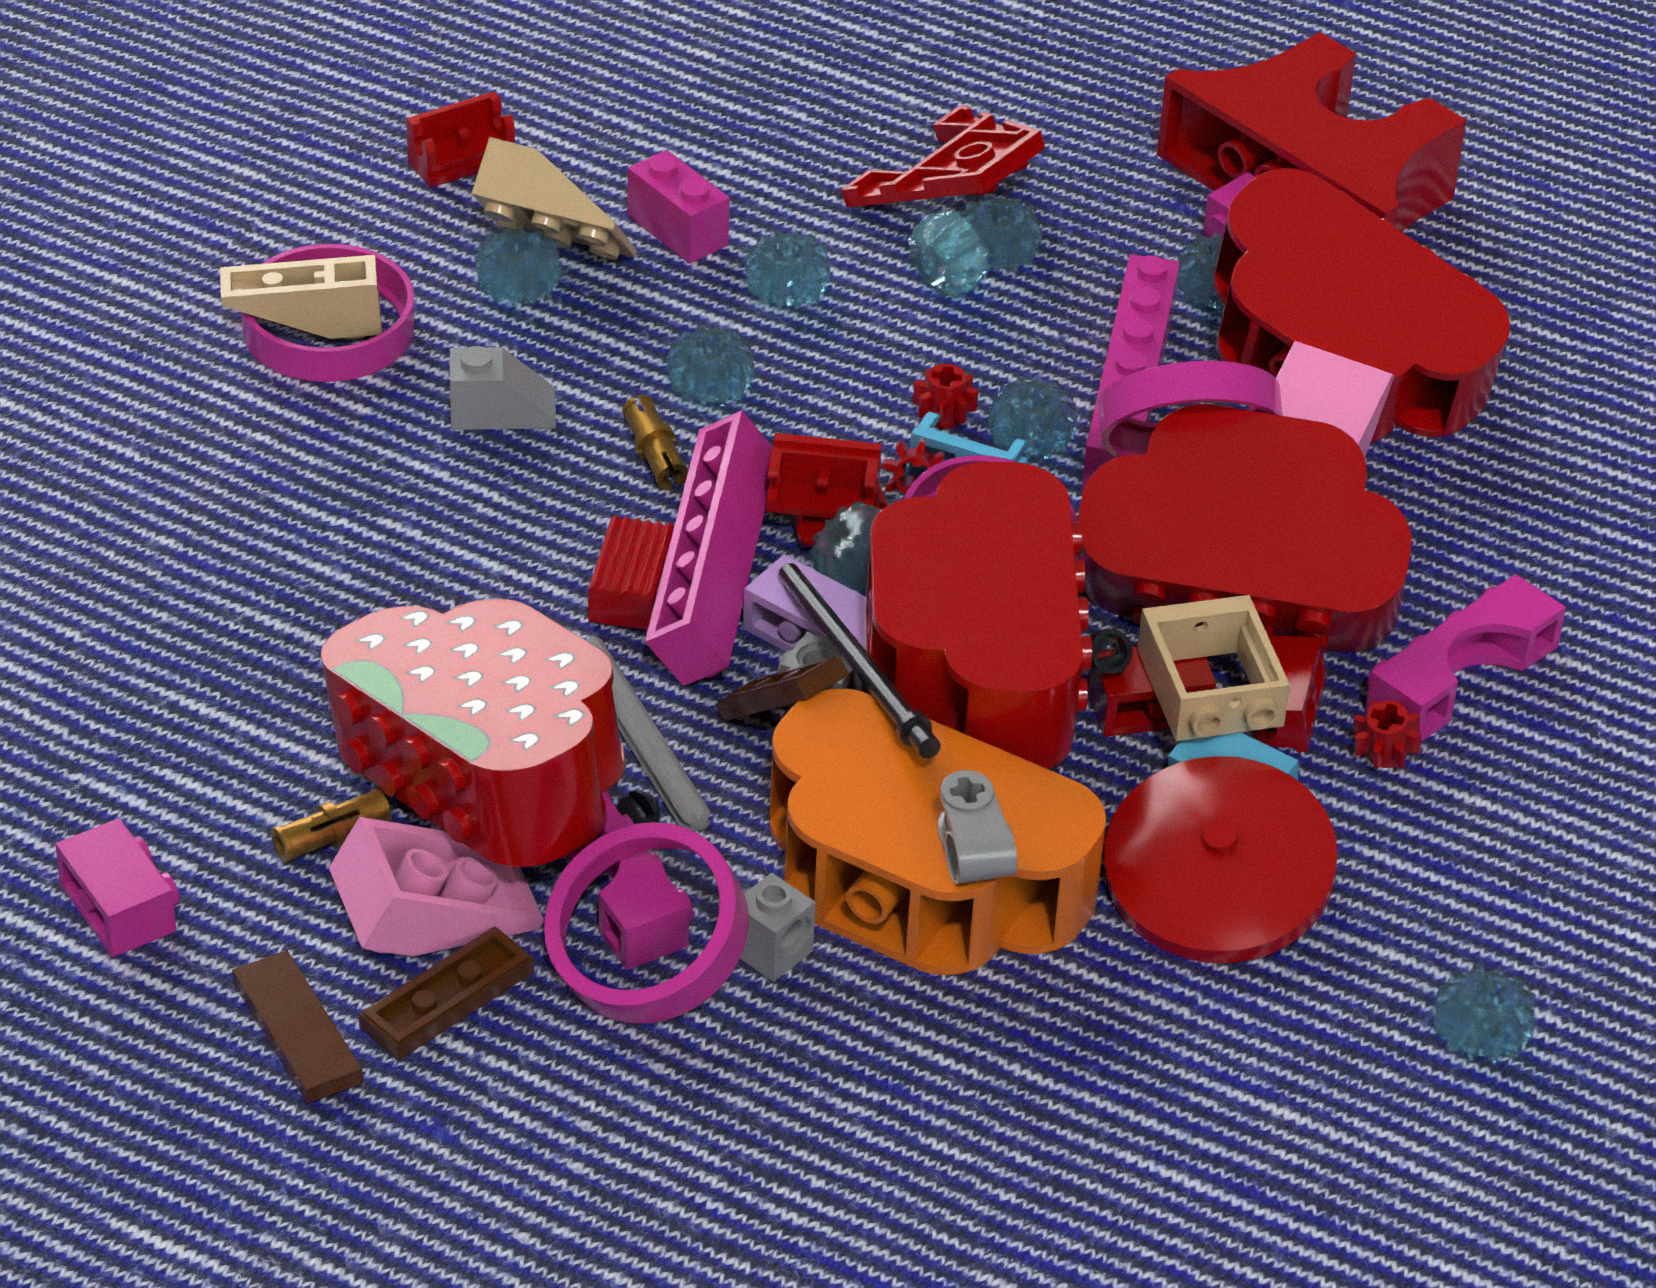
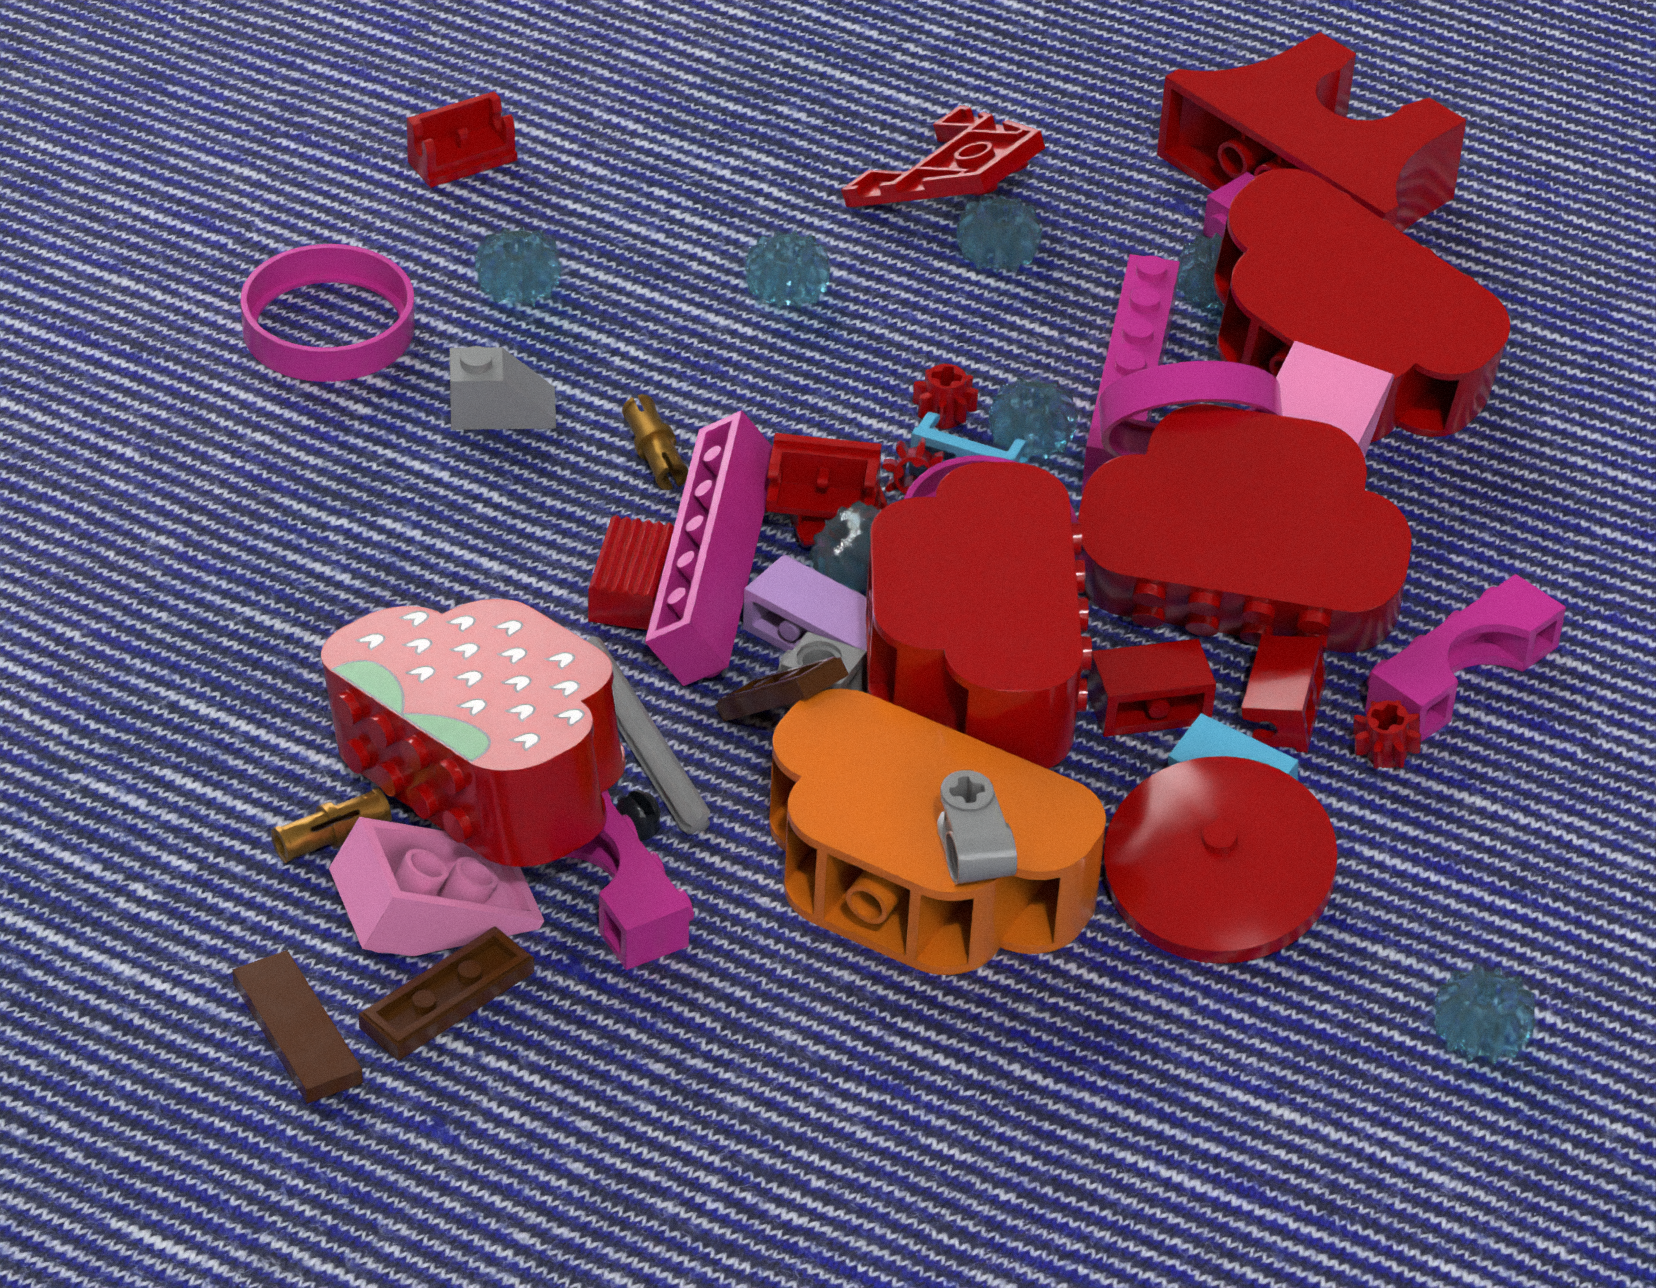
(117, 887): dark pink brick -> none
(315, 296): tan slope -> none
(527, 190): tan slope -> none
(678, 206): dark pink brick -> none
(691, 985): dark pink piece -> none
(710, 365): clear light blue gear -> none
(778, 927): light grey brick -> none
(911, 725): black bar -> none
(948, 253): clear light blue gear -> none
(1113, 663): black hinge -> none
(1228, 627): tan window -> none

